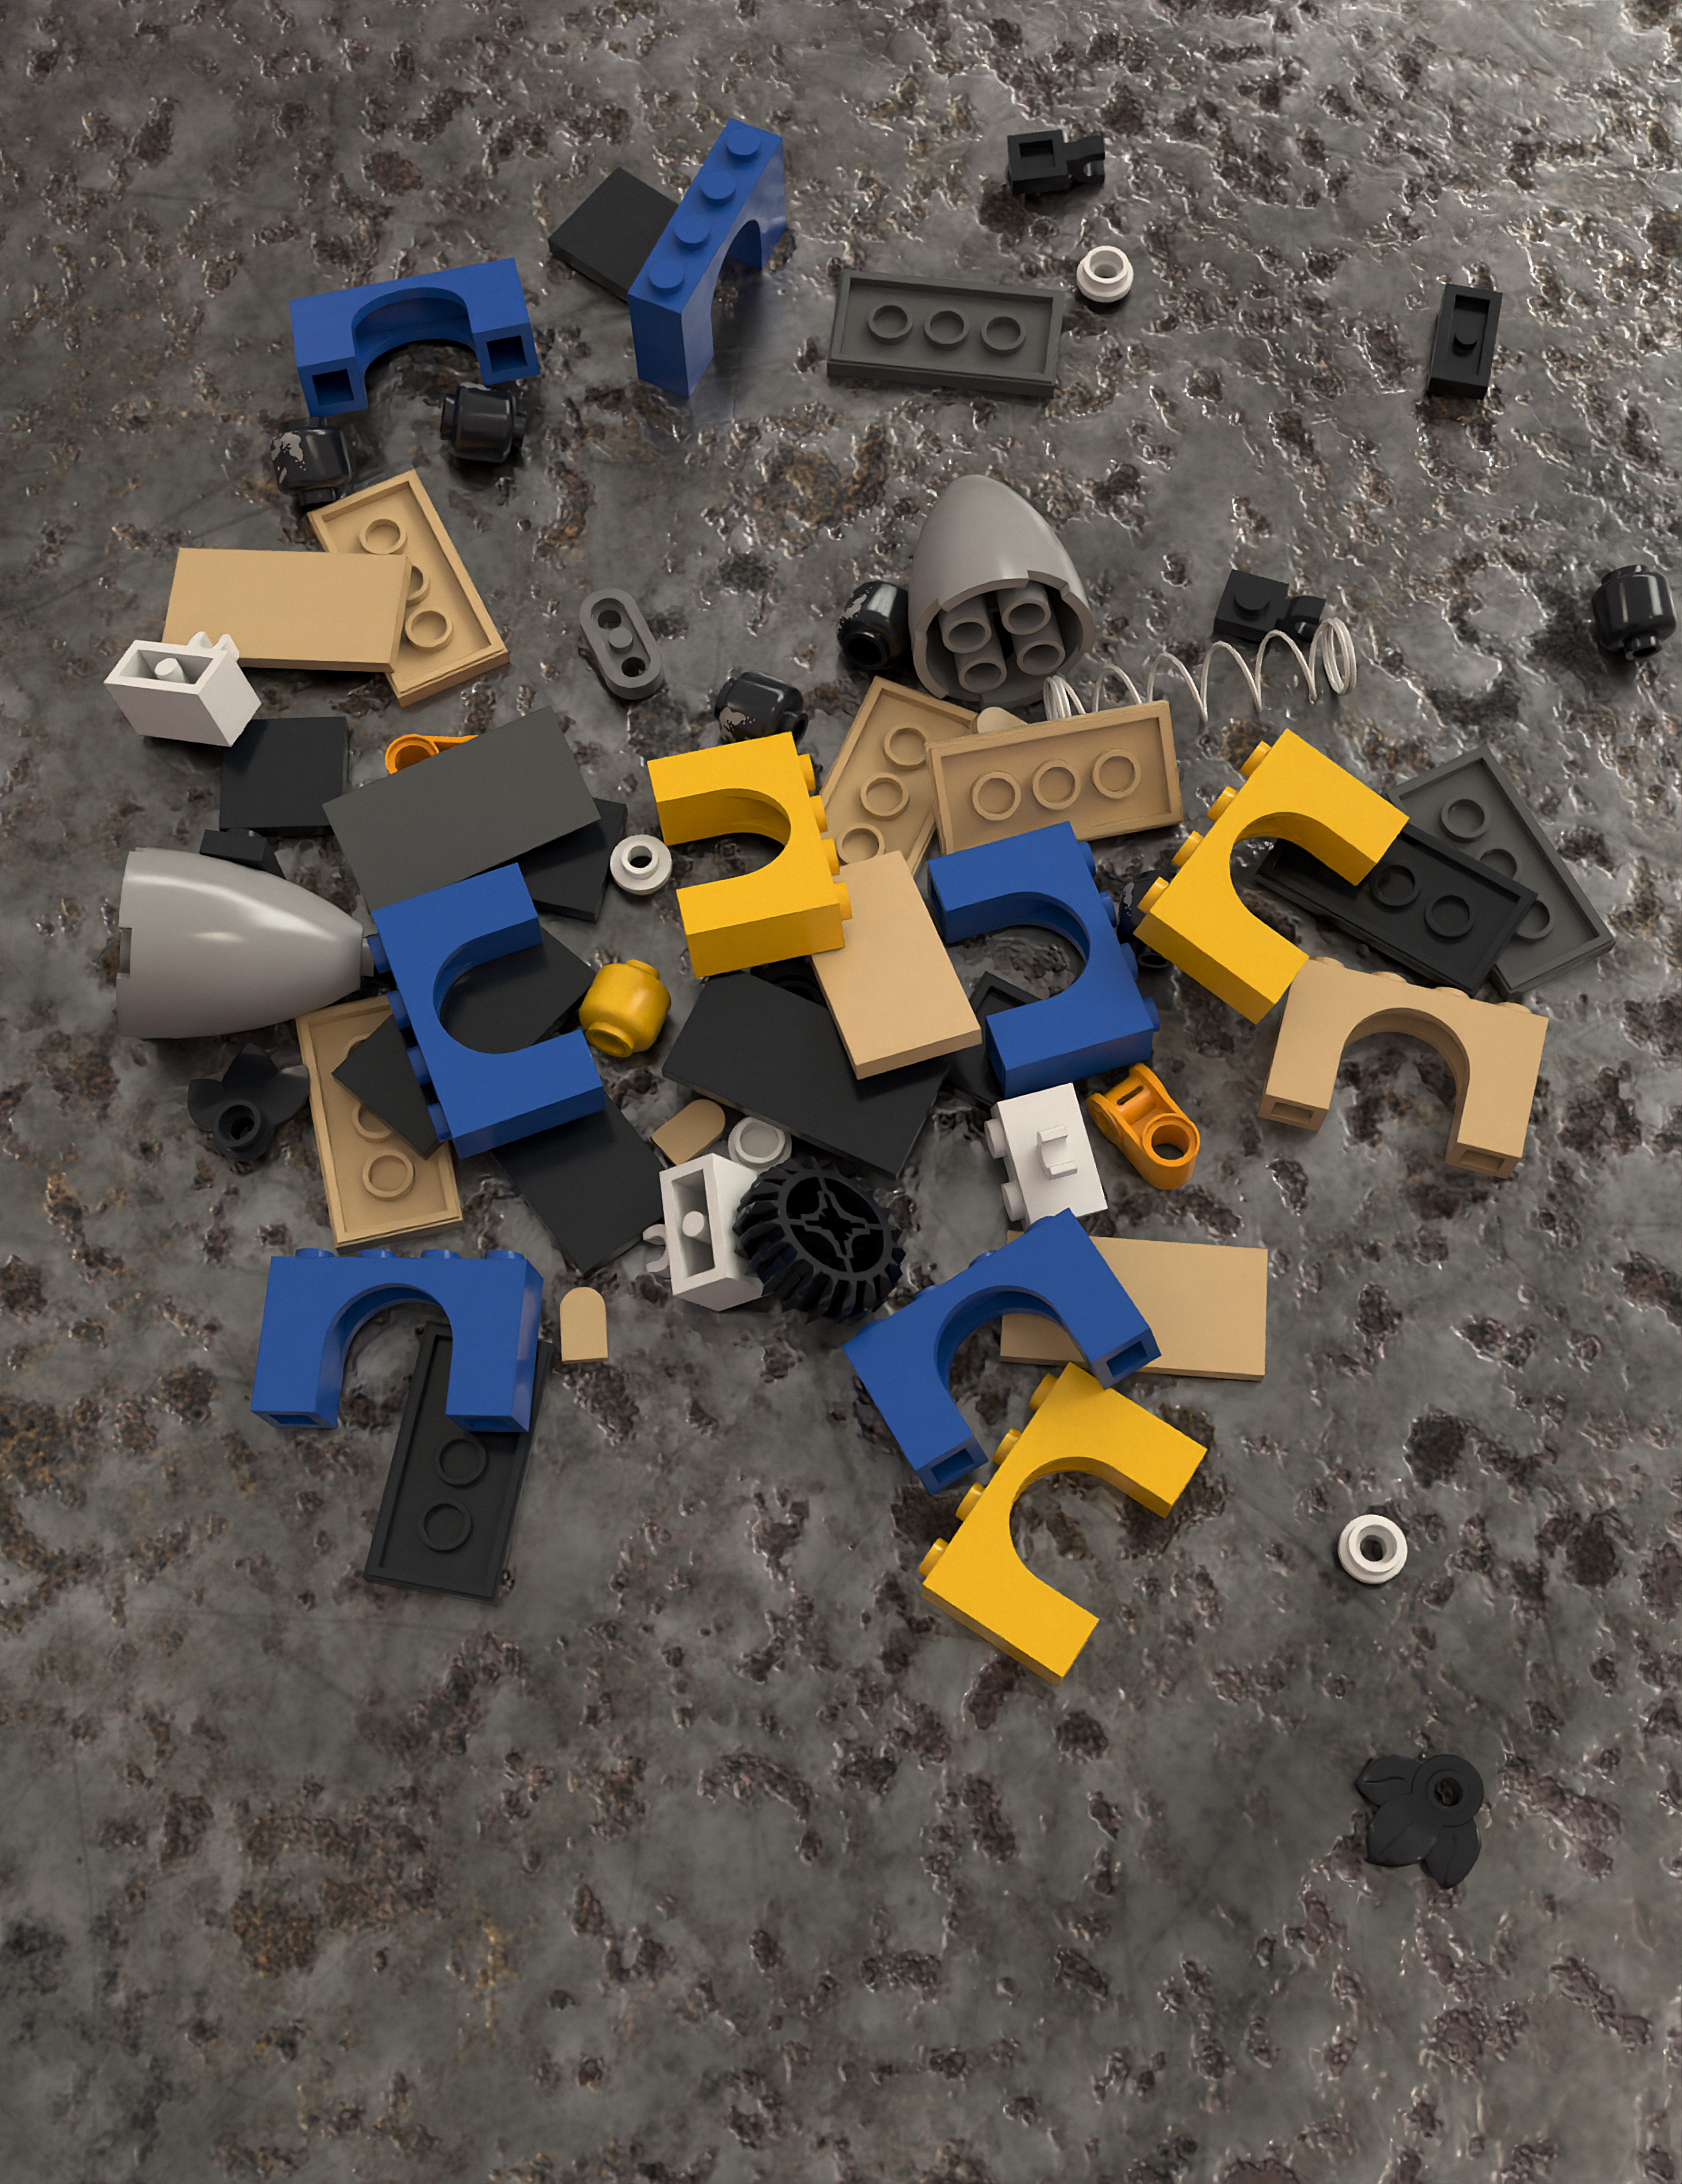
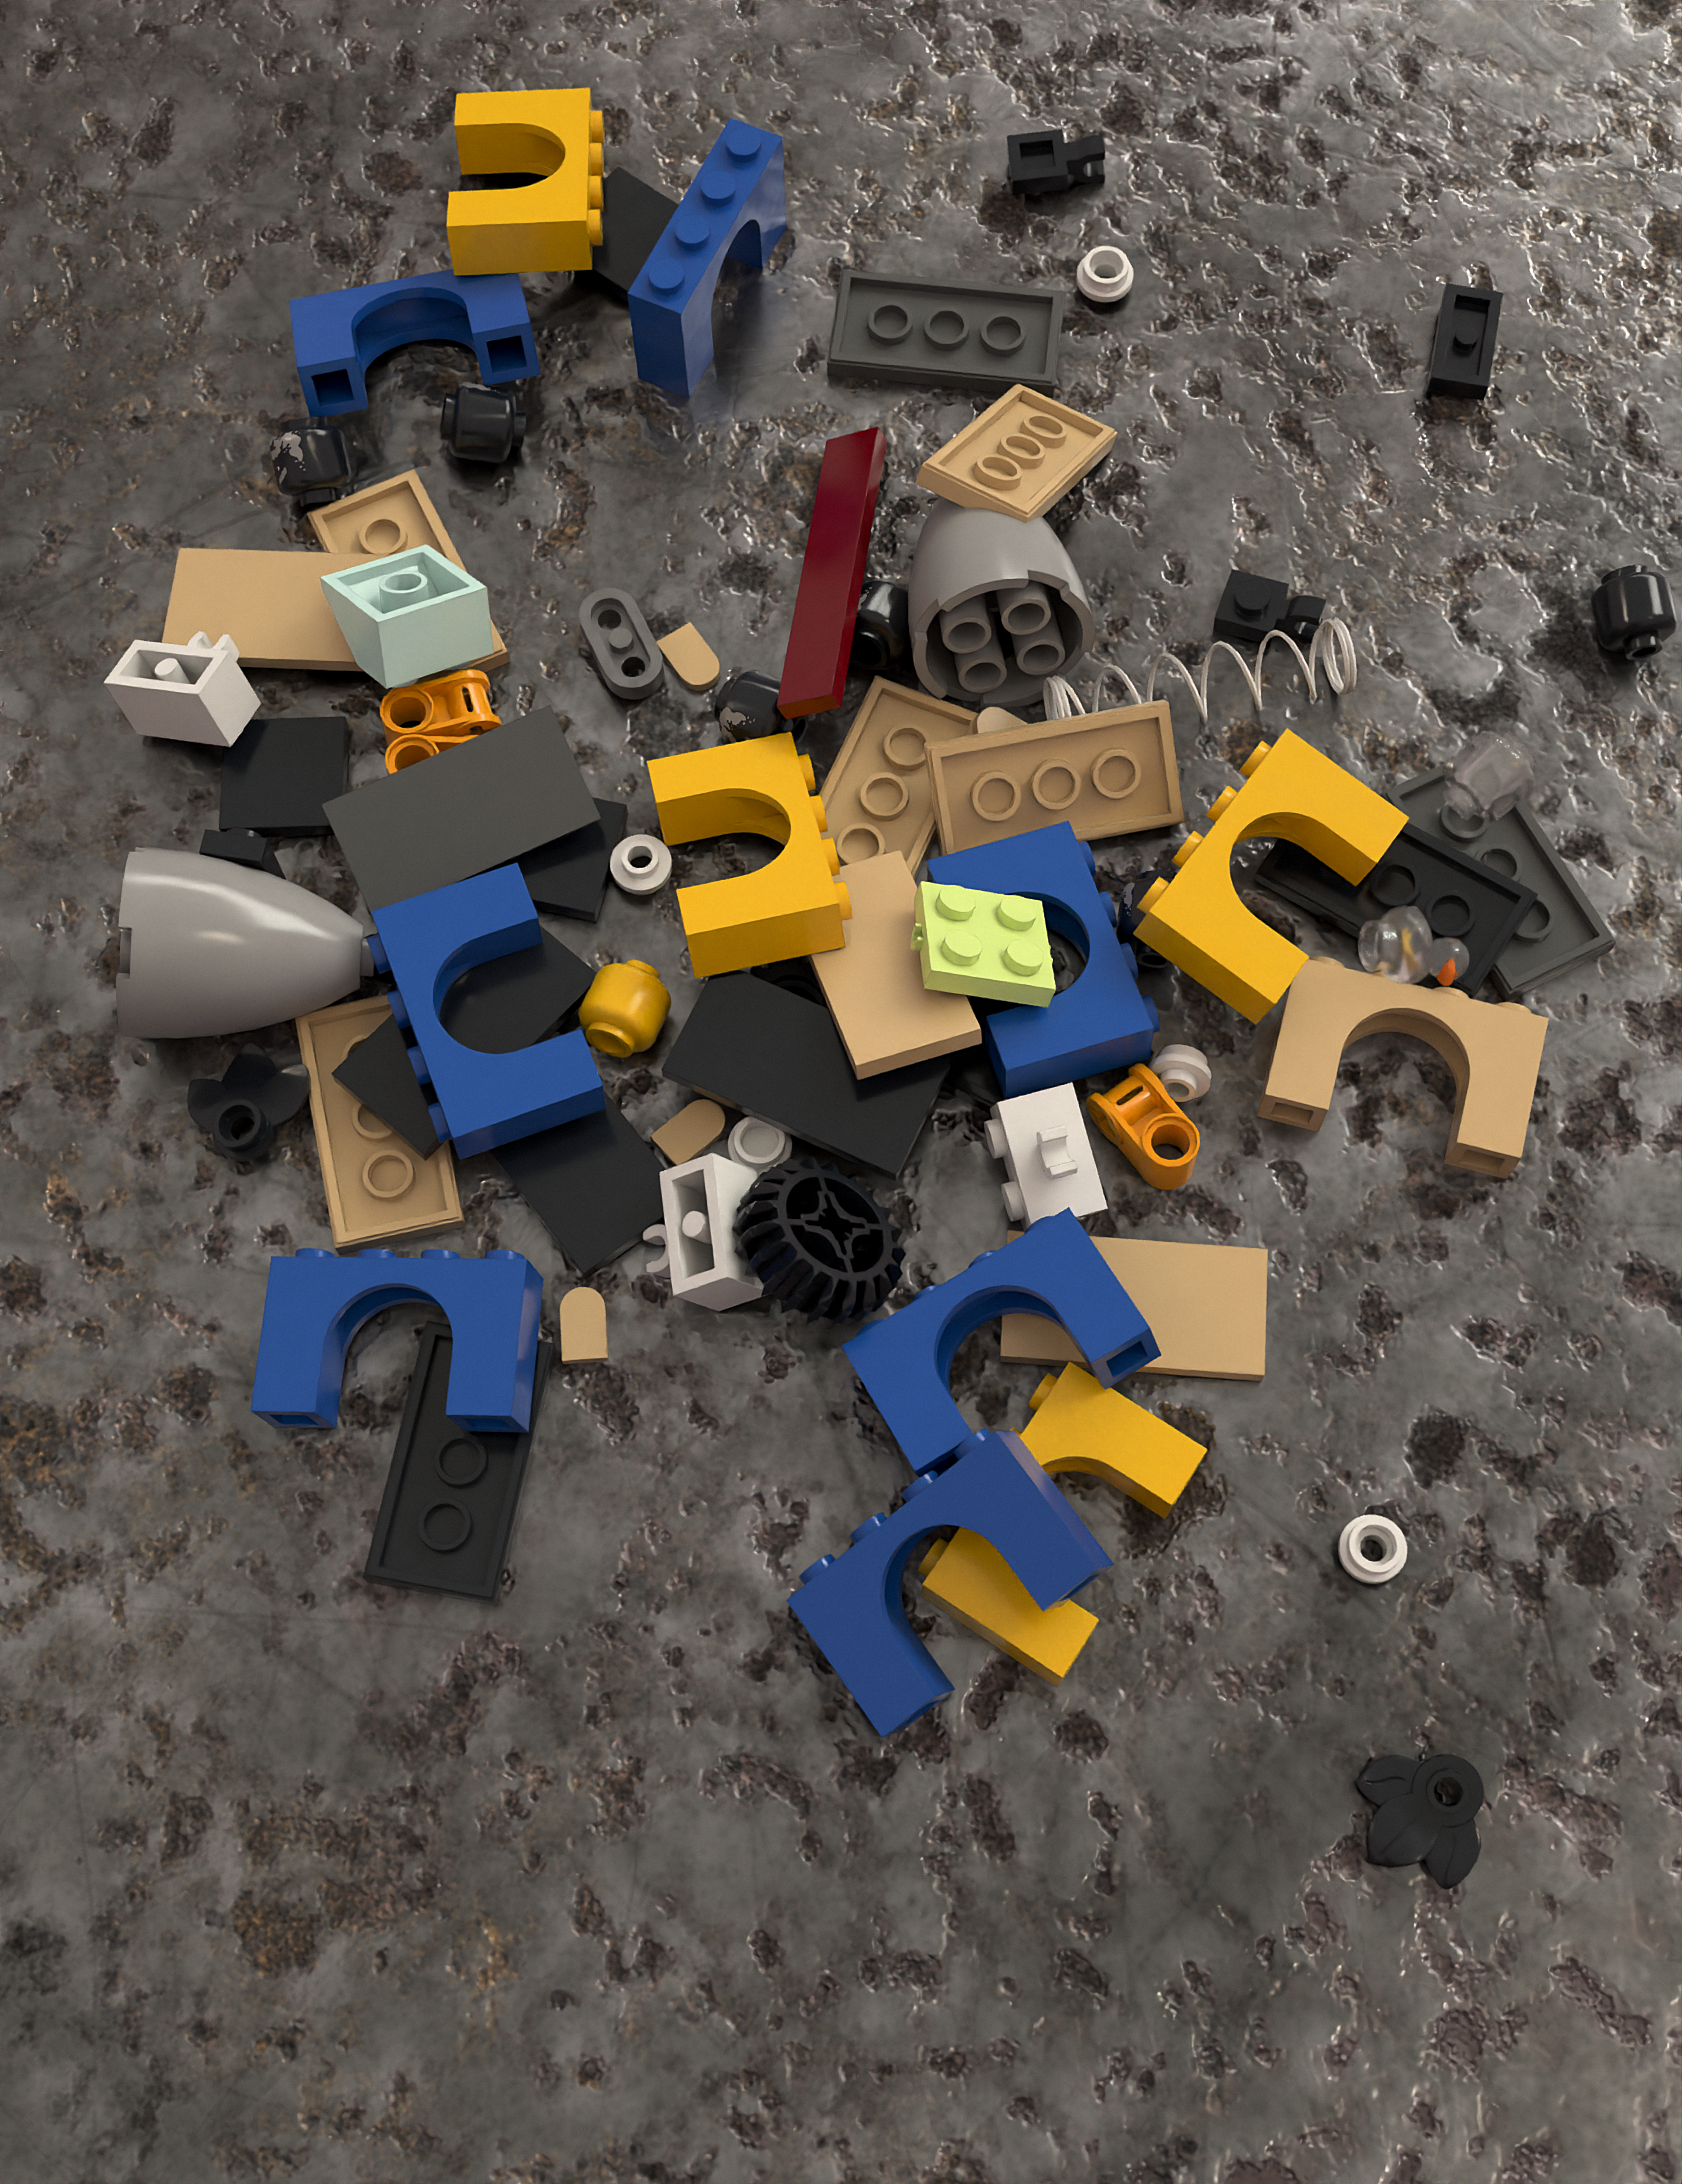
(410, 615): none -> light aqua slope
(440, 707): none -> light orange piece
(535, 225): none -> yellow arch
(690, 658): none -> tan piece
(832, 575): none -> dark red tile
(857, 1602): none -> blue arch
(983, 944): none -> yellowish green plate
(1017, 456): none -> tan tile
(1182, 1072): none -> white plate
(1404, 949): none -> clear animal
(1489, 775): none -> clear head

